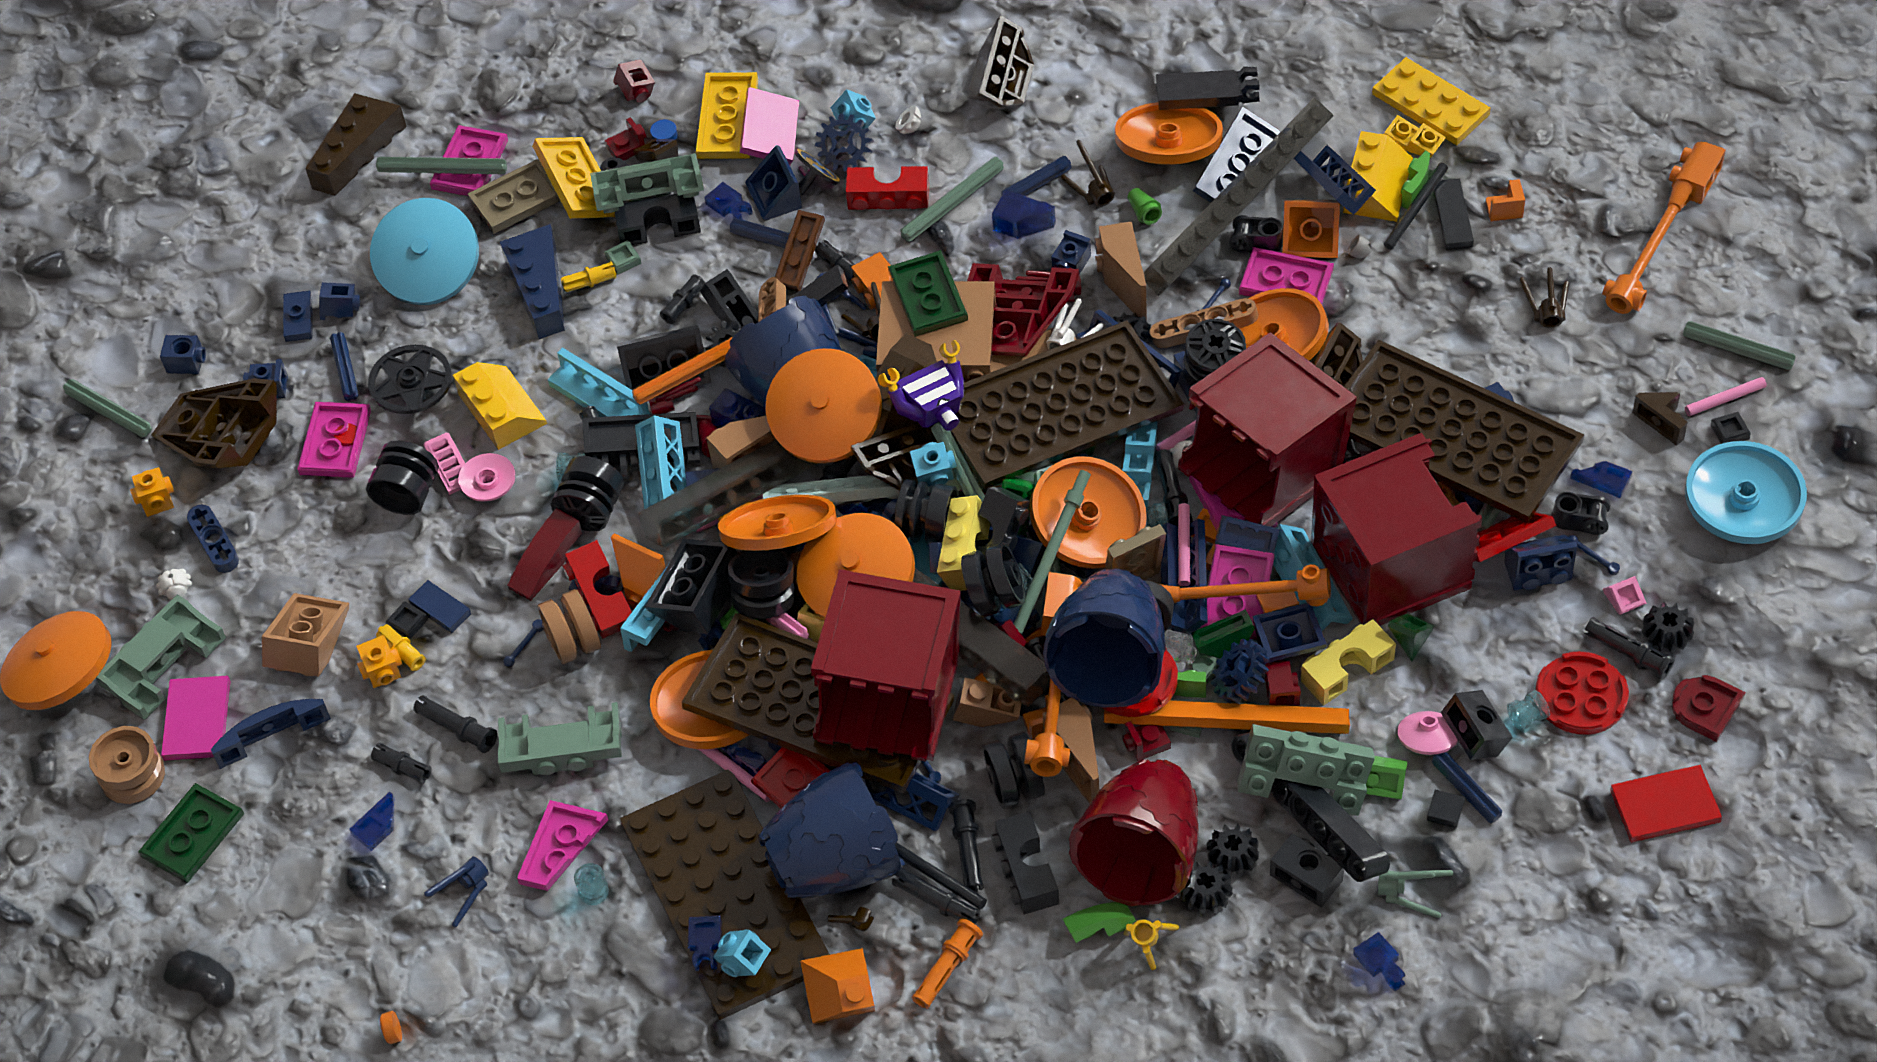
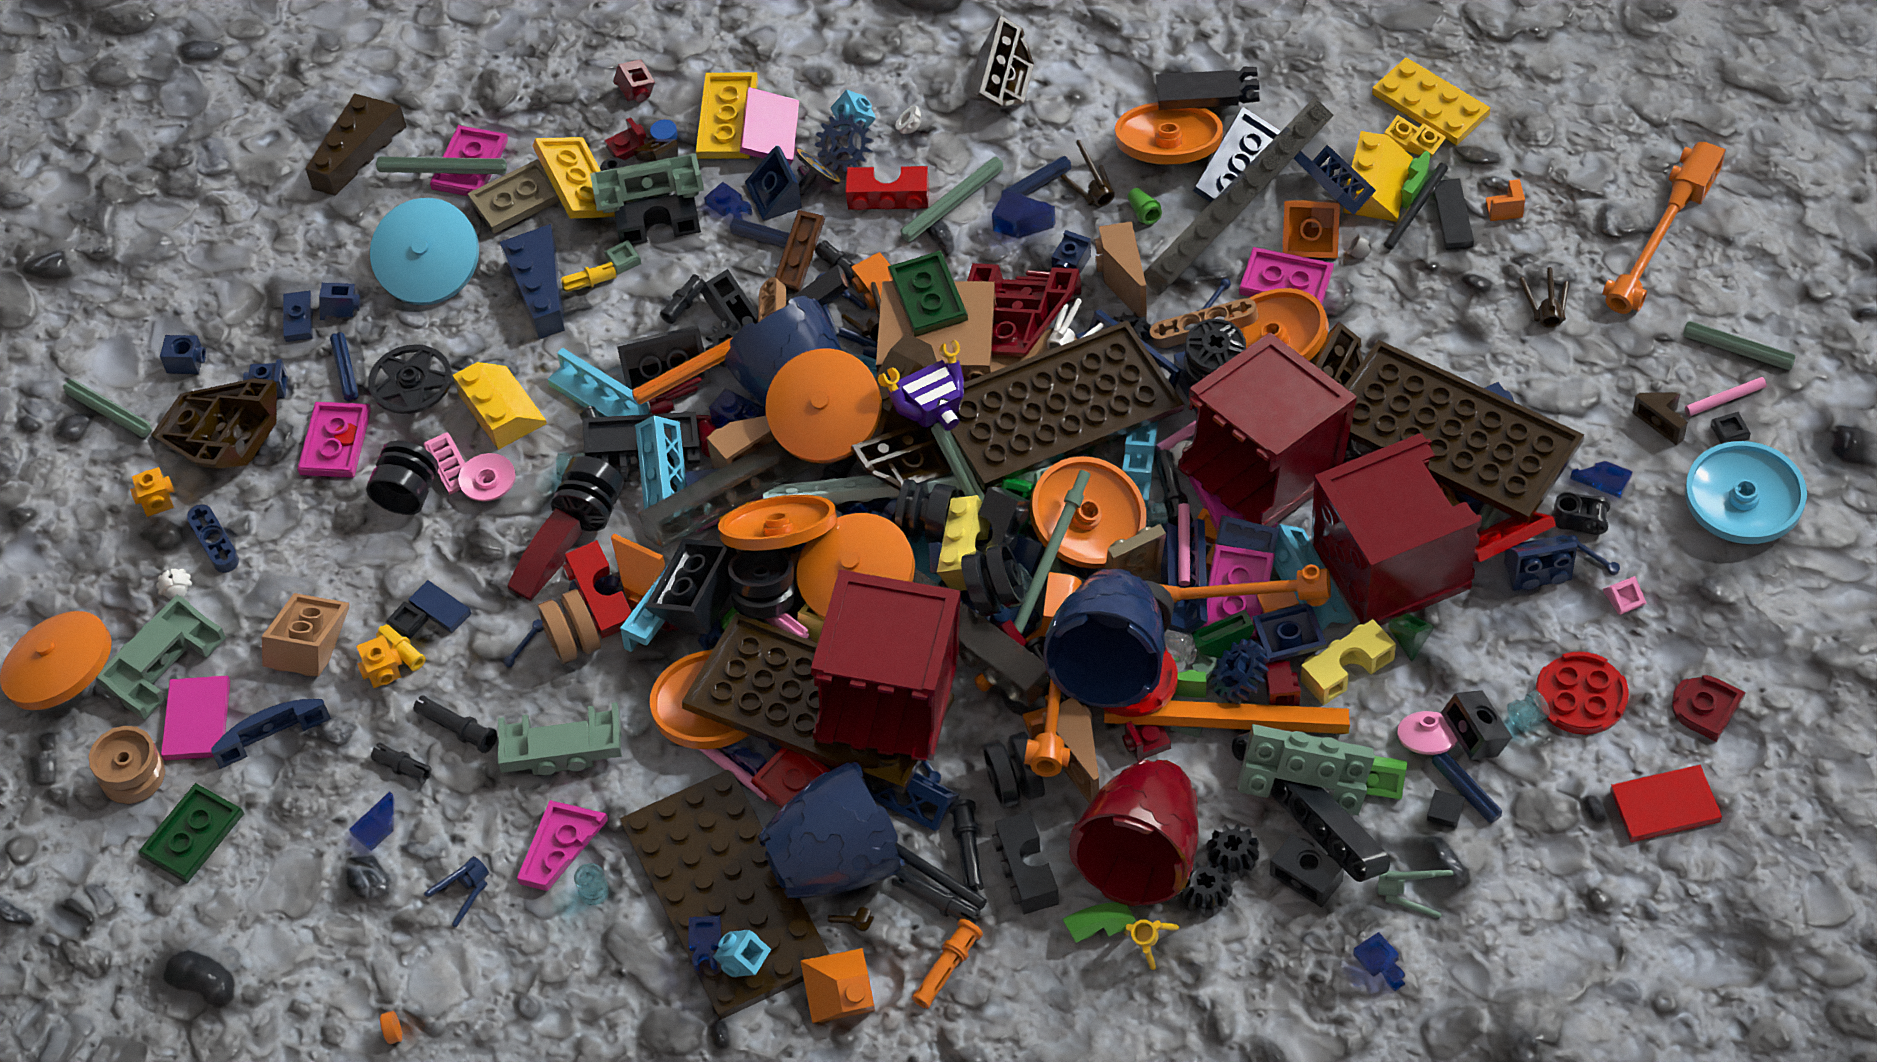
(933, 463): medium azure brick -> none
(984, 704): medium nougat slope -> none
(1257, 232): black piece -> none
(1641, 653): black pin -> none
(1668, 627): black gear -> none

